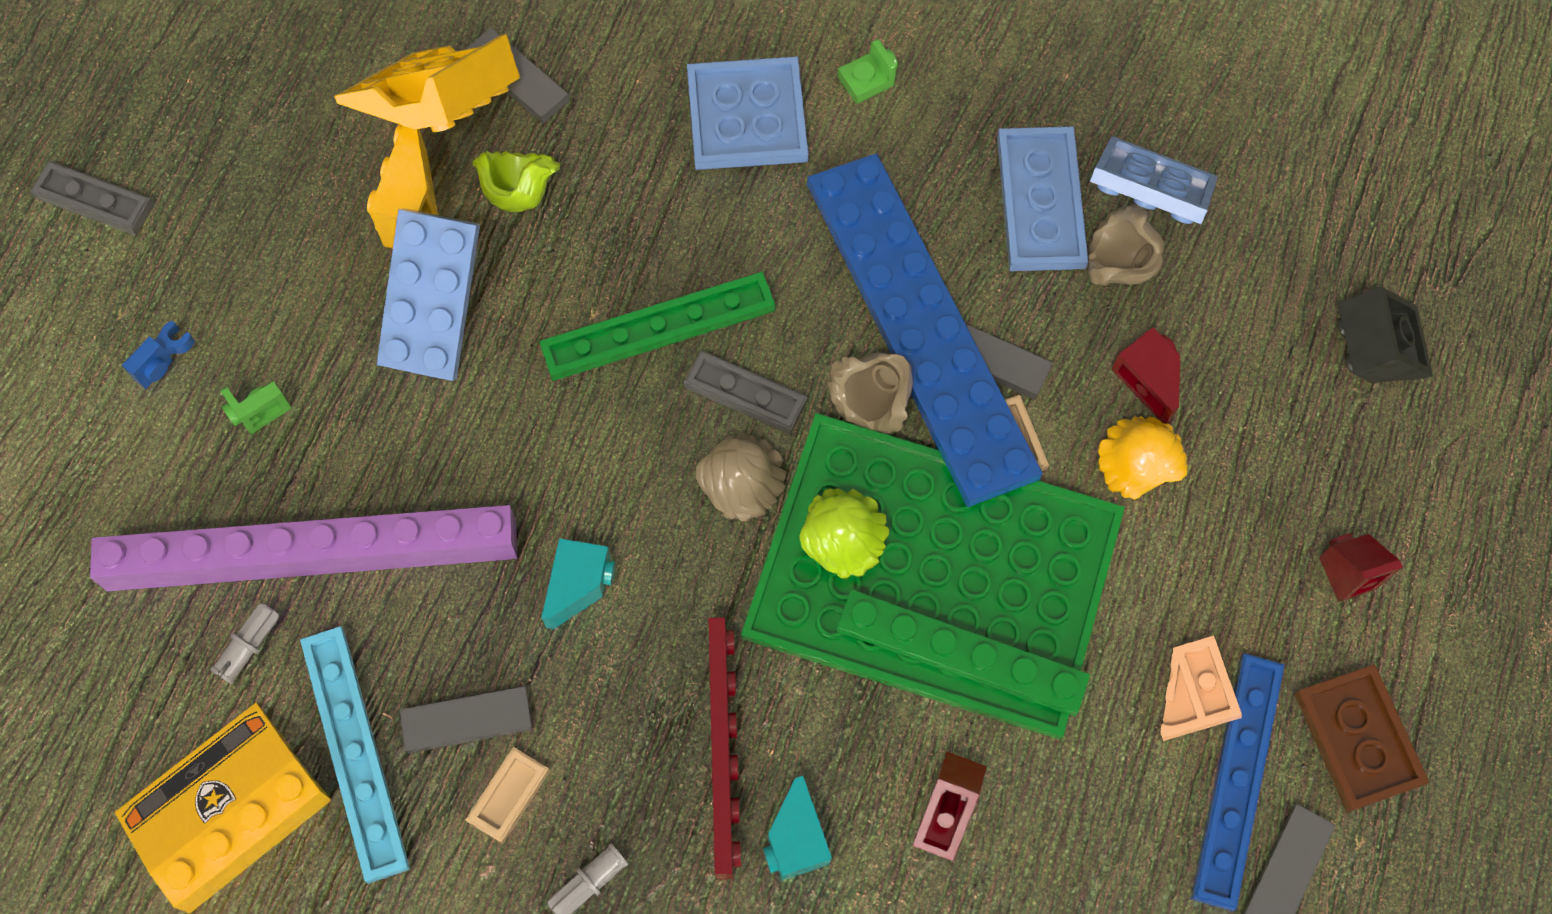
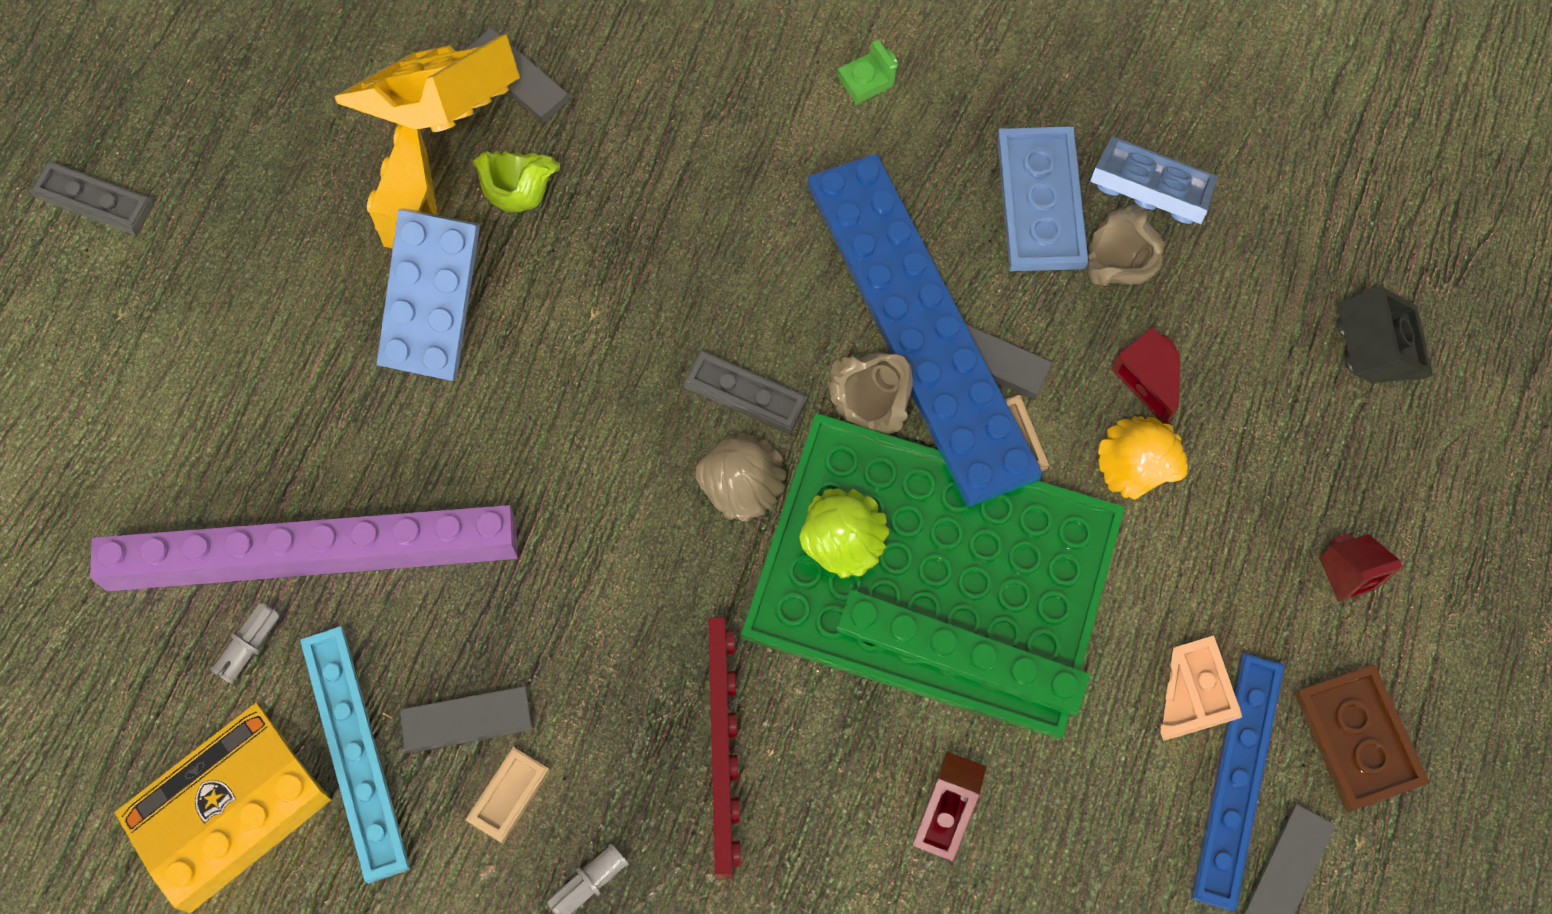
(153, 356): blue plate -> none
(258, 409): bright green bracket -> none
(576, 580): teal slope -> none
(657, 326): green plate -> none
(747, 113): medium blue plate -> none
(796, 836): teal slope -> none

